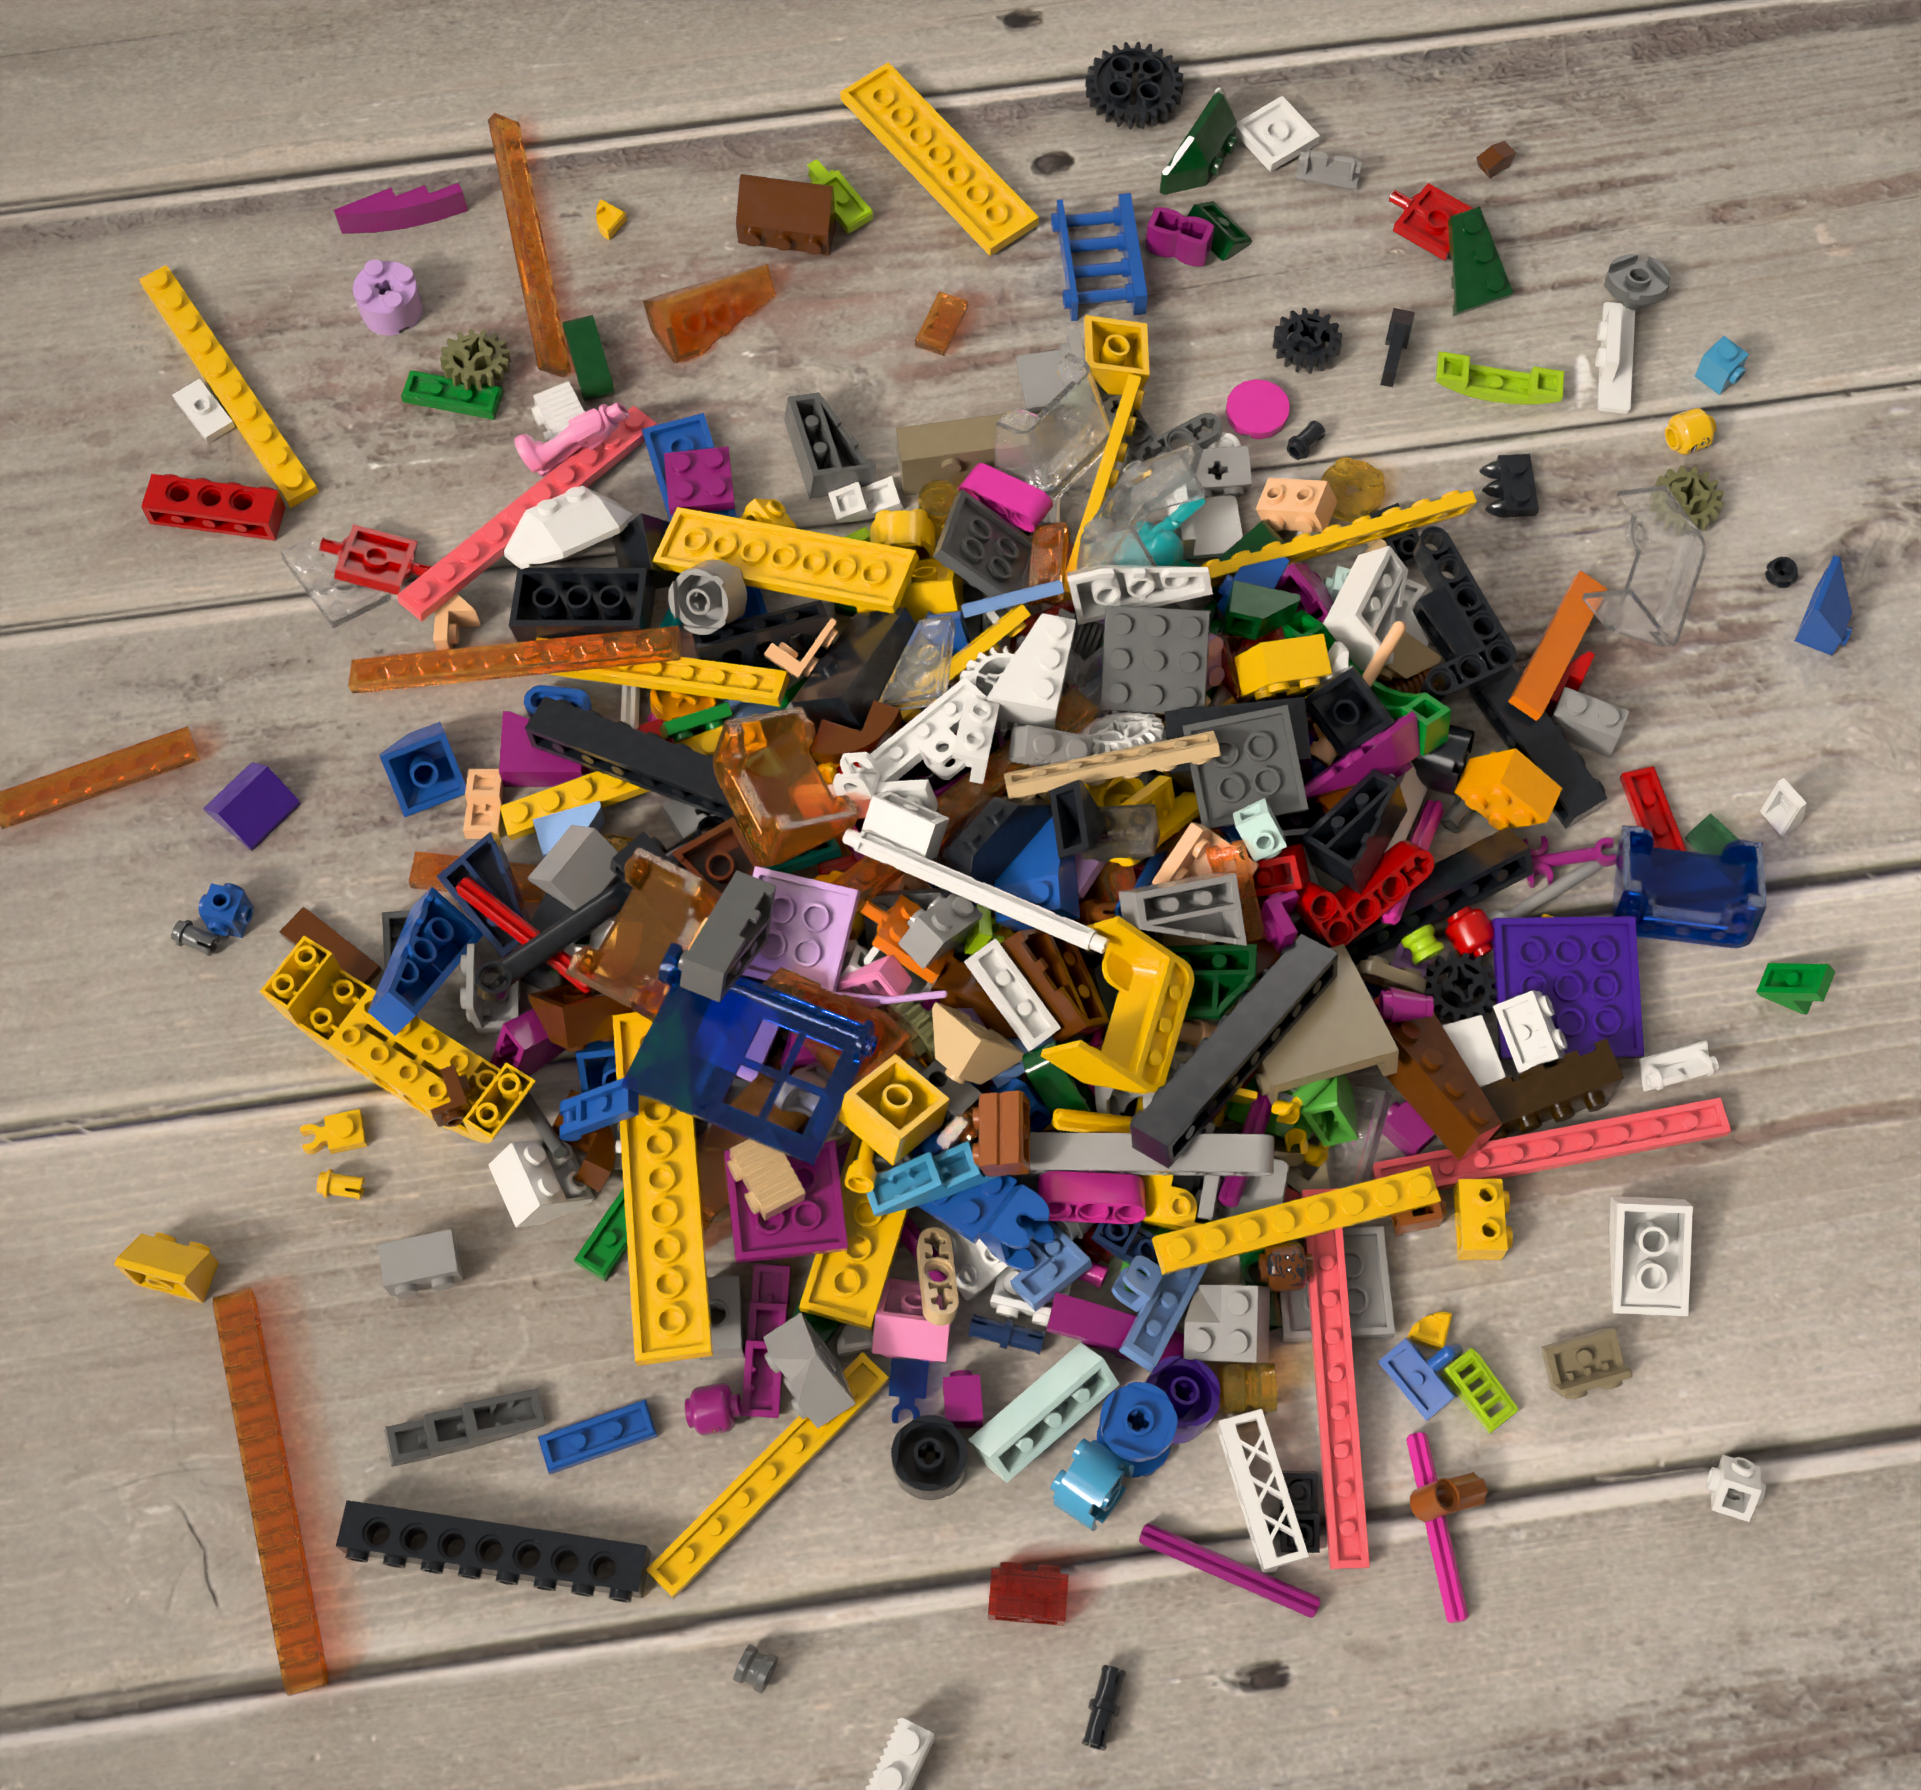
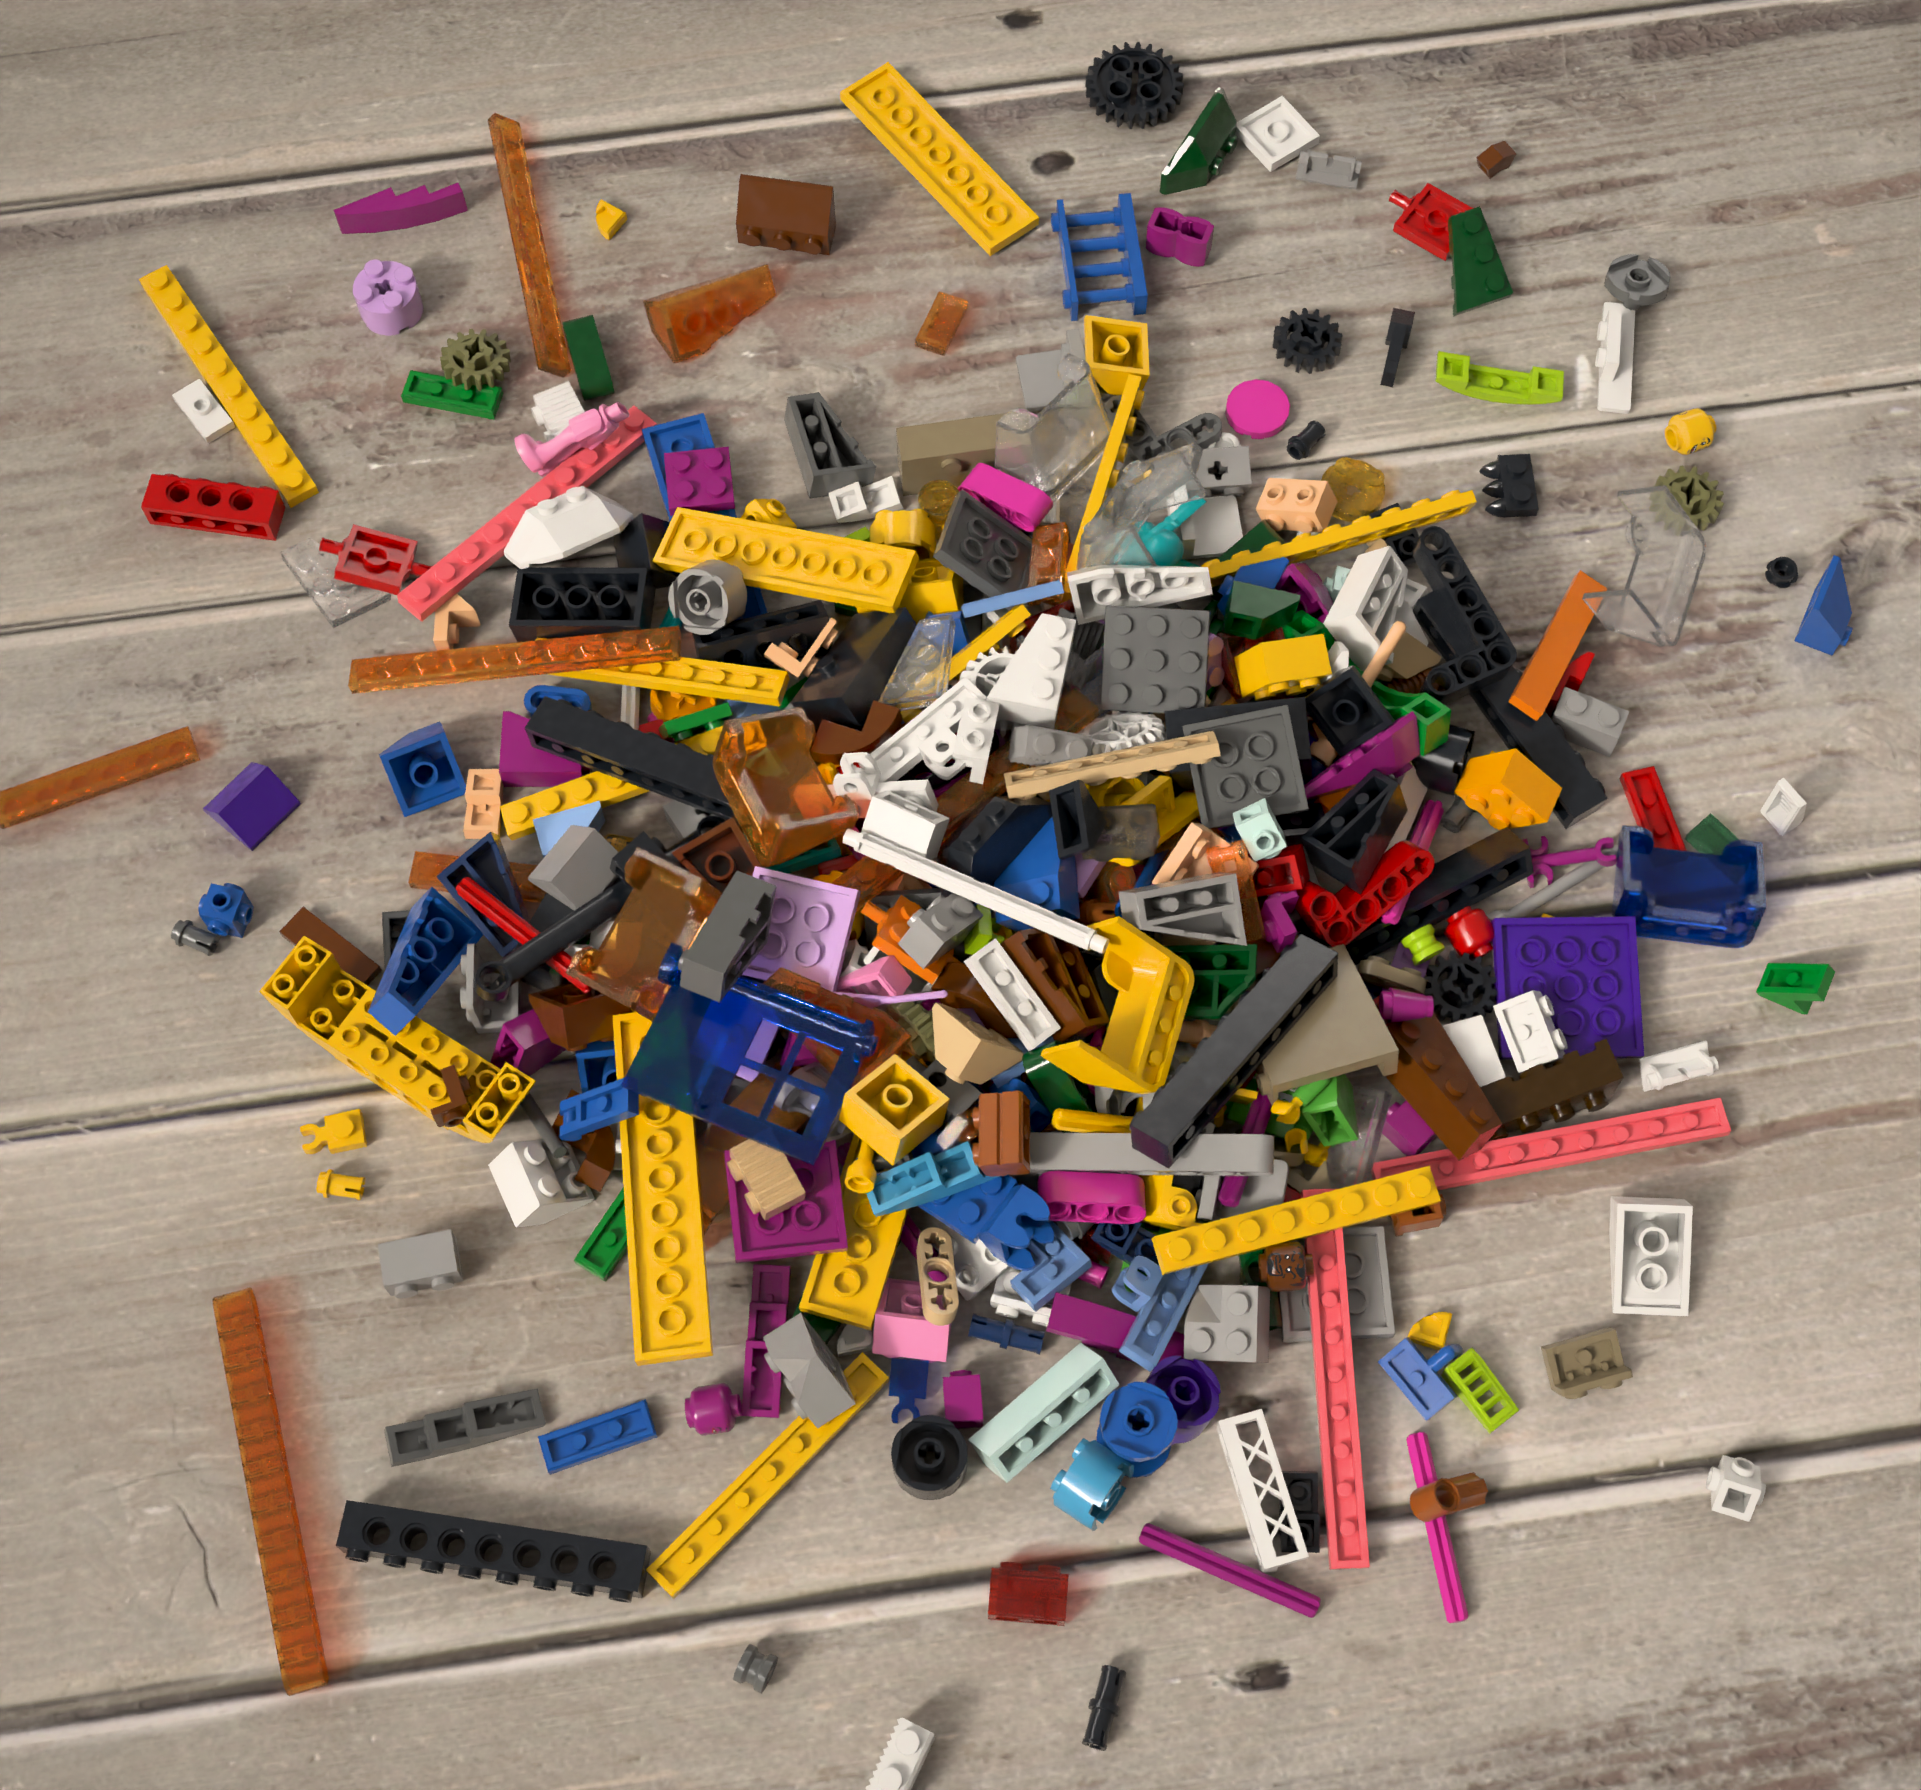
(169, 1266): yellow slope -> none
(728, 1336): light grey brick -> none
(850, 208): lime hinge -> none
(1227, 235): dark green slope -> none
(1247, 1388): clear yellow wheel -> none
(1481, 1219): yellow brick -> none
(1722, 365): dark azure brick -> none

